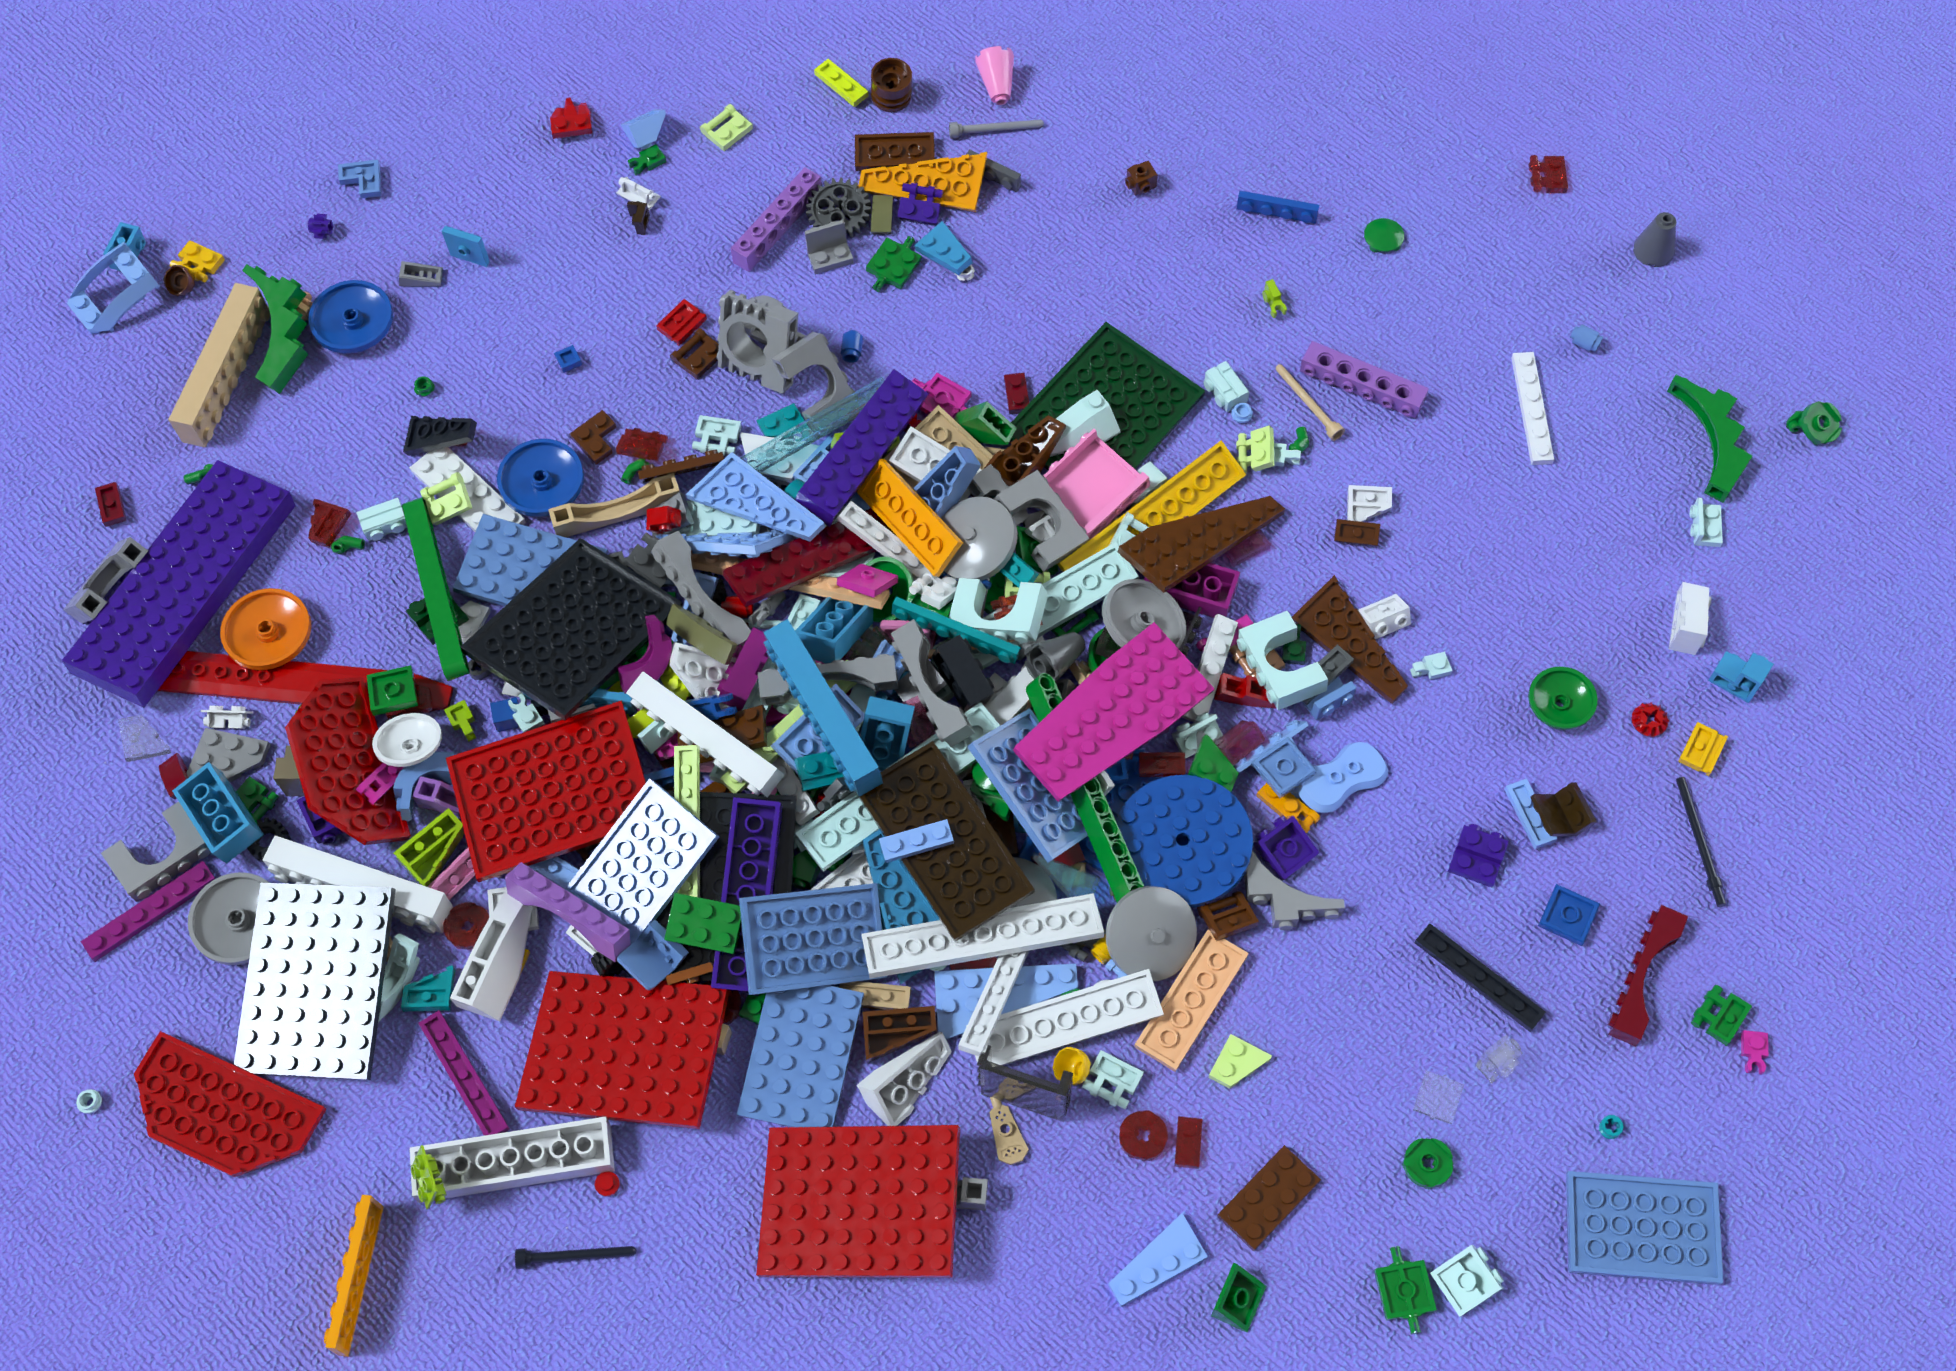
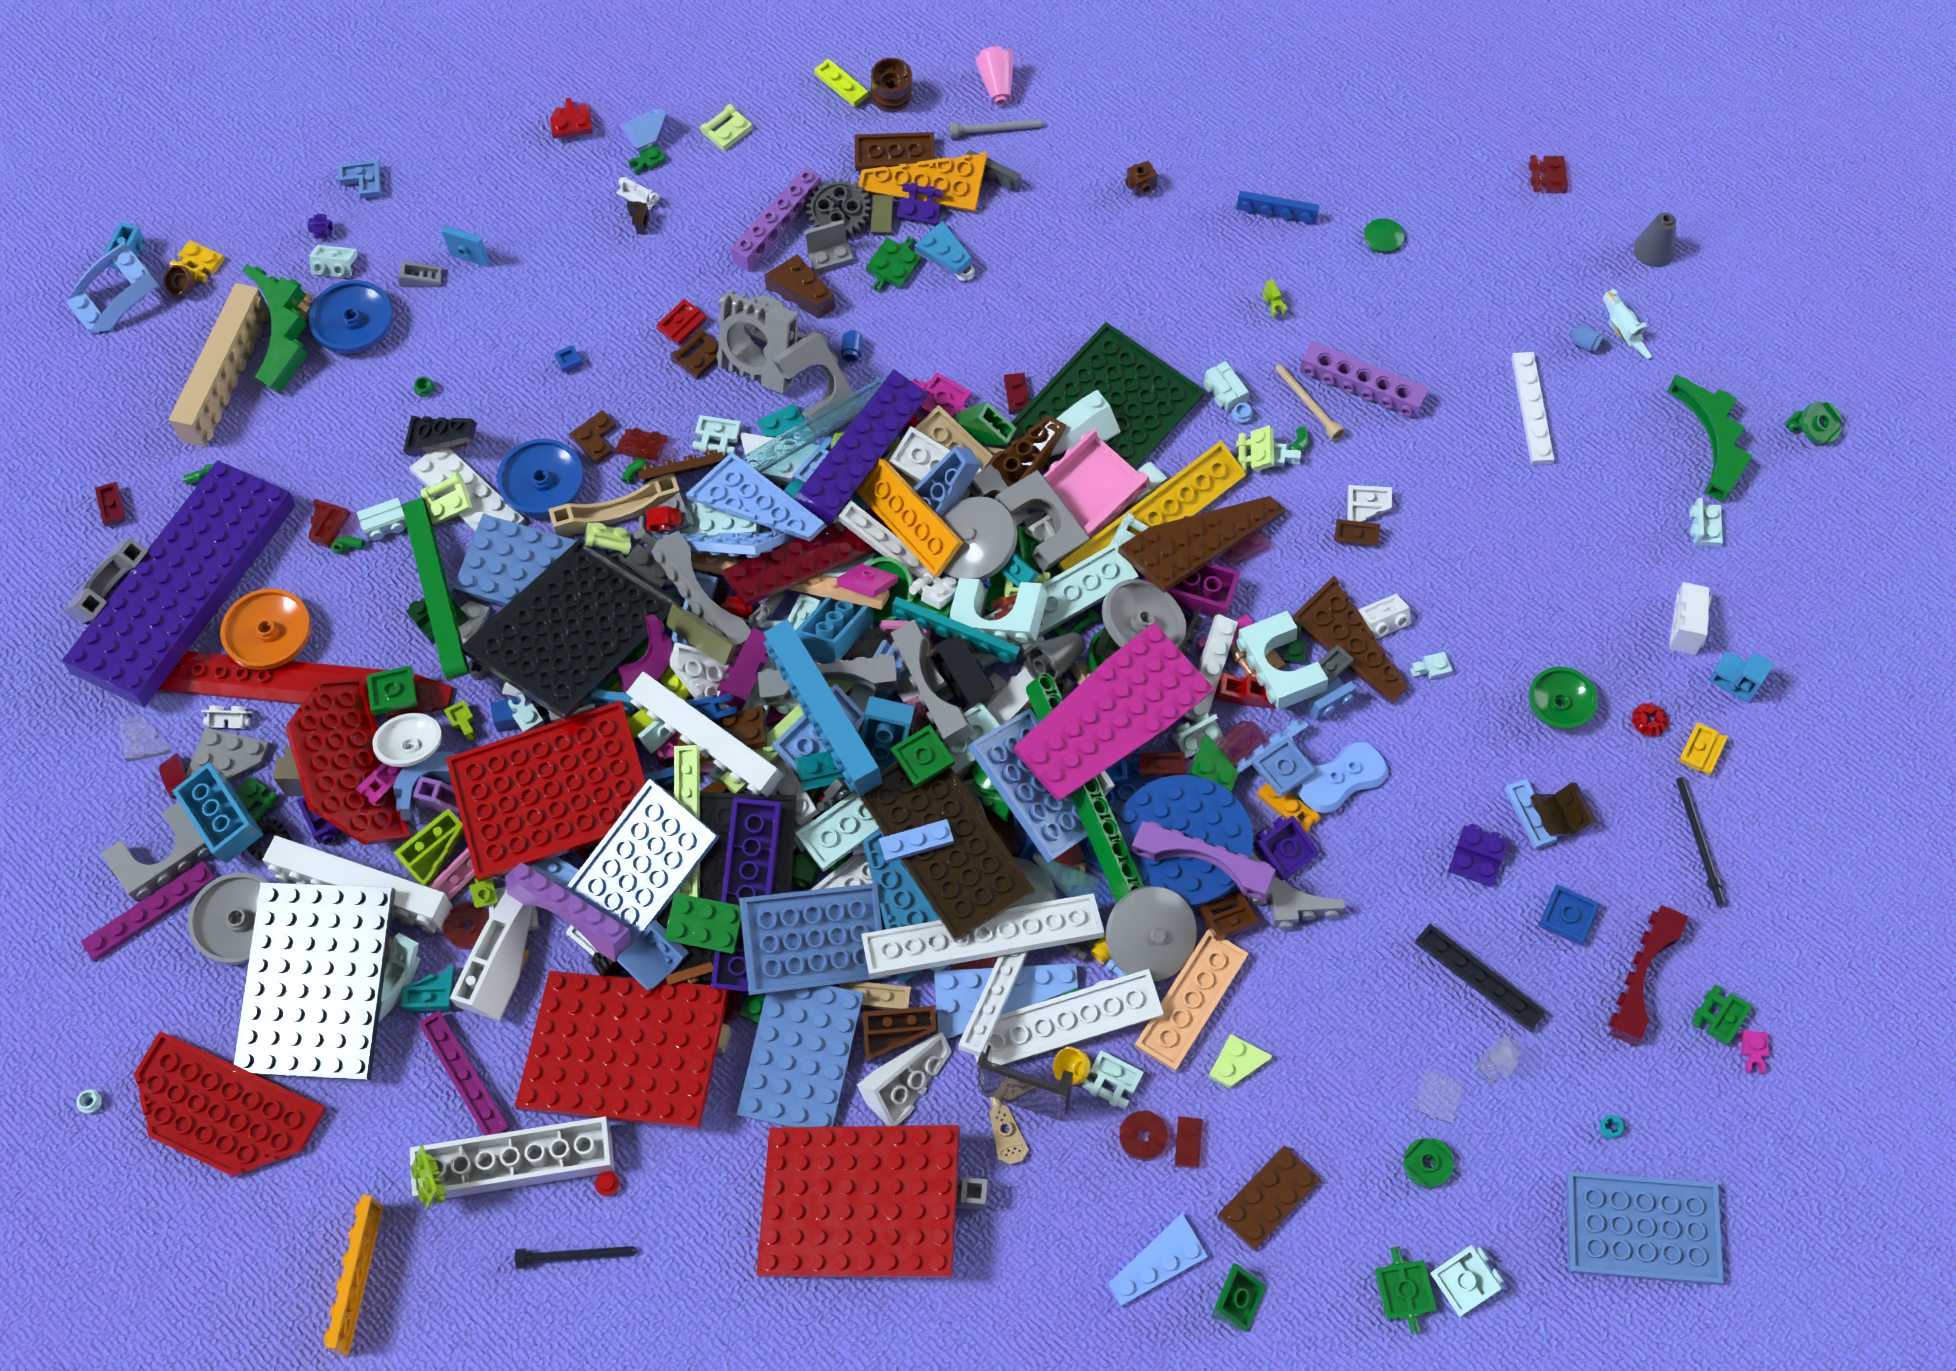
(332, 261): none -> light aqua bracket
(484, 892): none -> lime bracket
(608, 537): none -> yellowish green plate
(638, 534): none -> light grey hand
(802, 286): none -> reddish brown wedge
(922, 756): none -> green plate
(1159, 843): none -> medium lavender arch
(1625, 323): none -> light aqua animal

